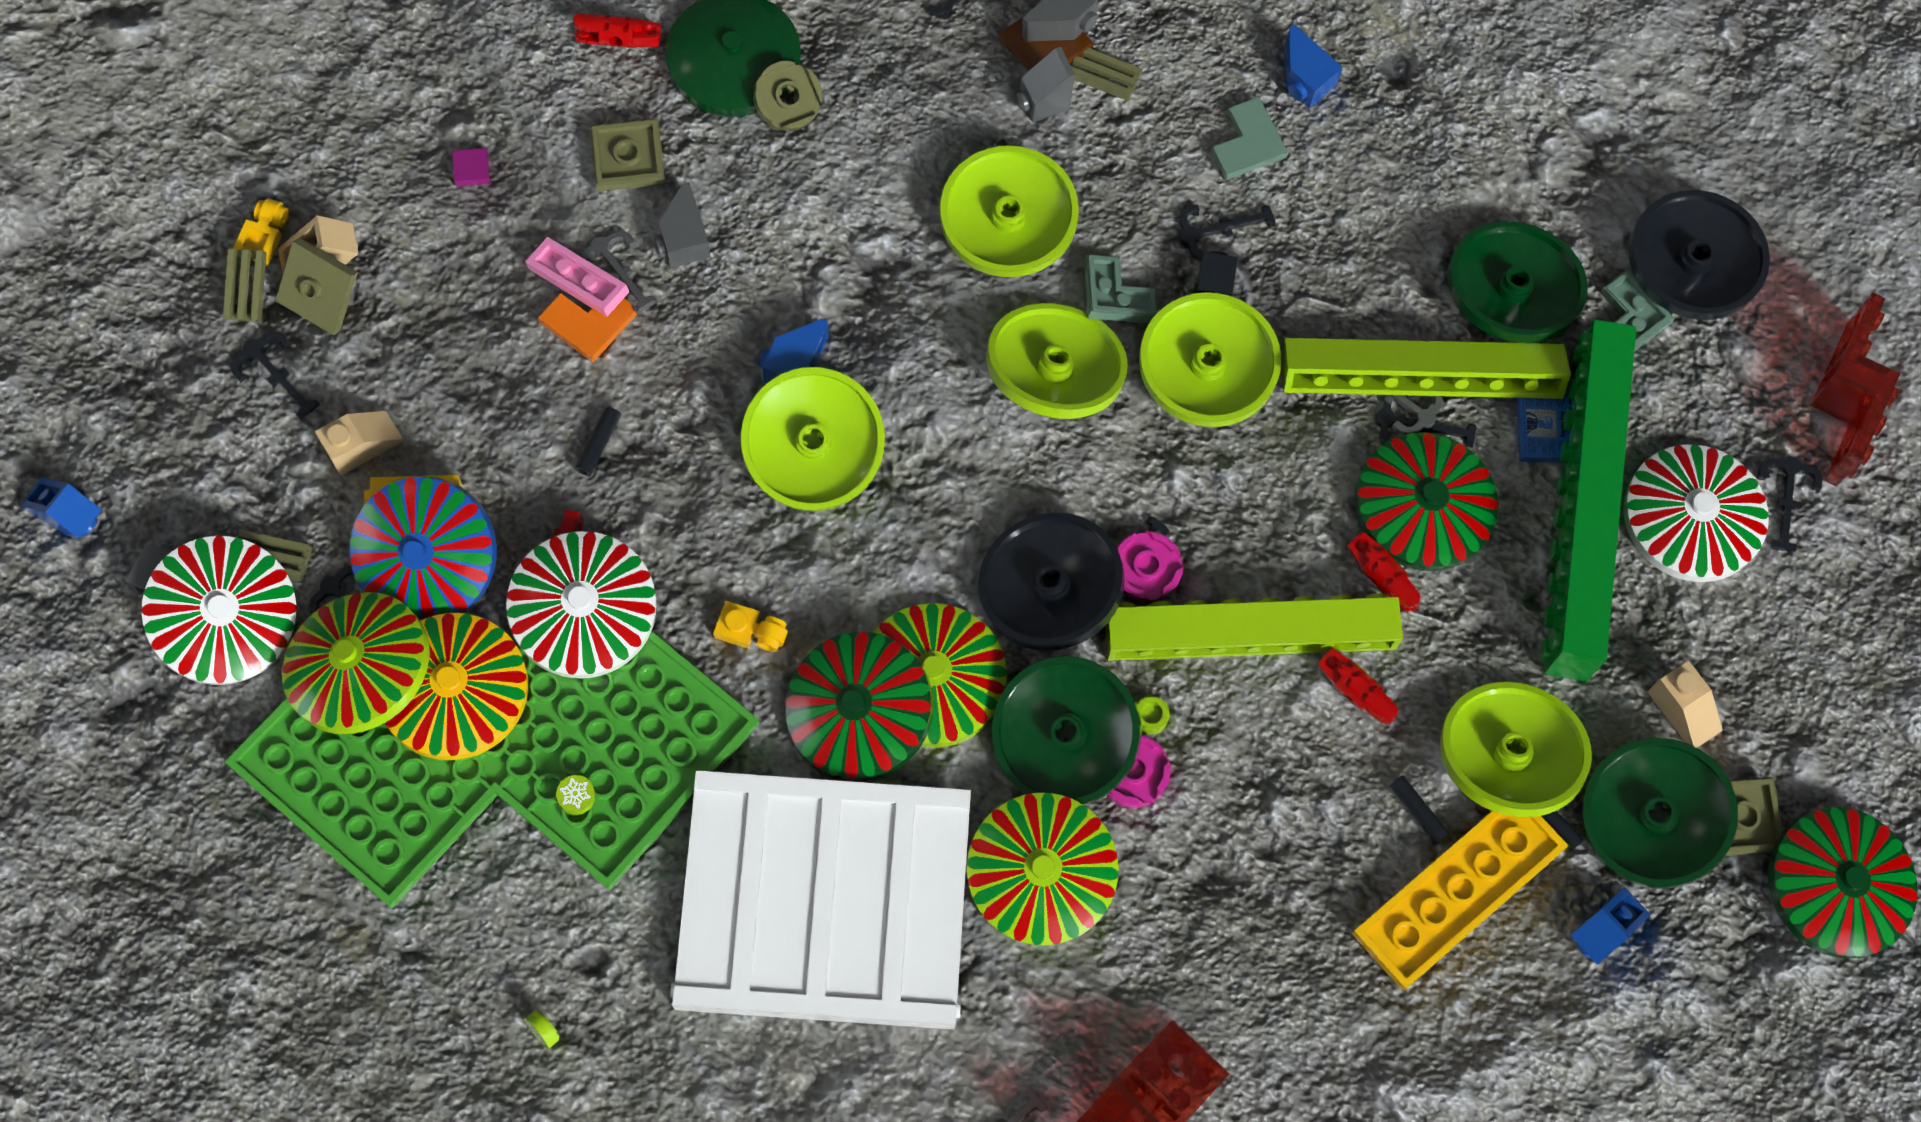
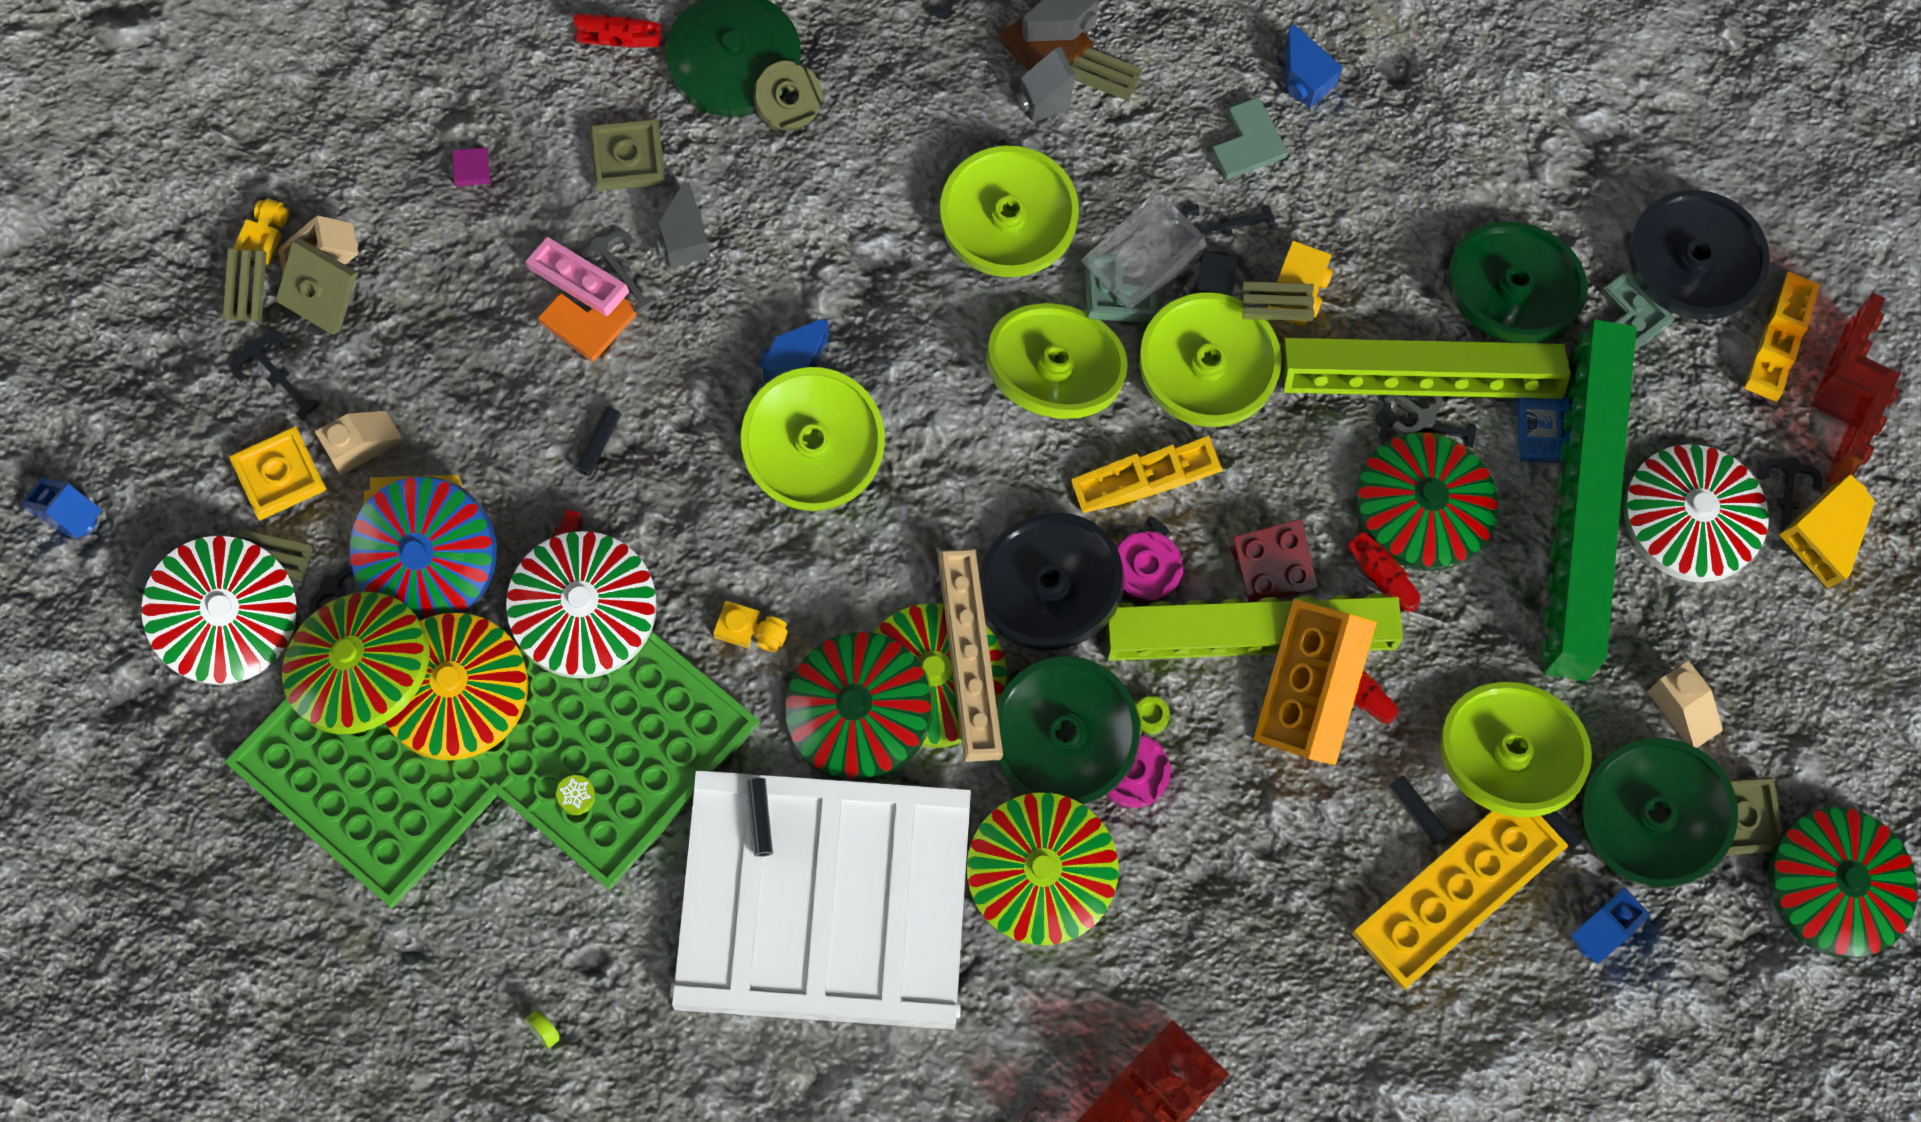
(277, 473): none -> yellow plate
(760, 817): none -> black piece
(970, 656): none -> tan tile
(1146, 251): none -> clear slope
(1146, 475): none -> yellow slope
(1269, 294): none -> olive tile
(1275, 561): none -> dark red hinge
(1305, 266): none -> yellow brick
(1314, 681): none -> light orange slope
(1782, 336): none -> yellow slope
(1832, 530): none -> yellow slope

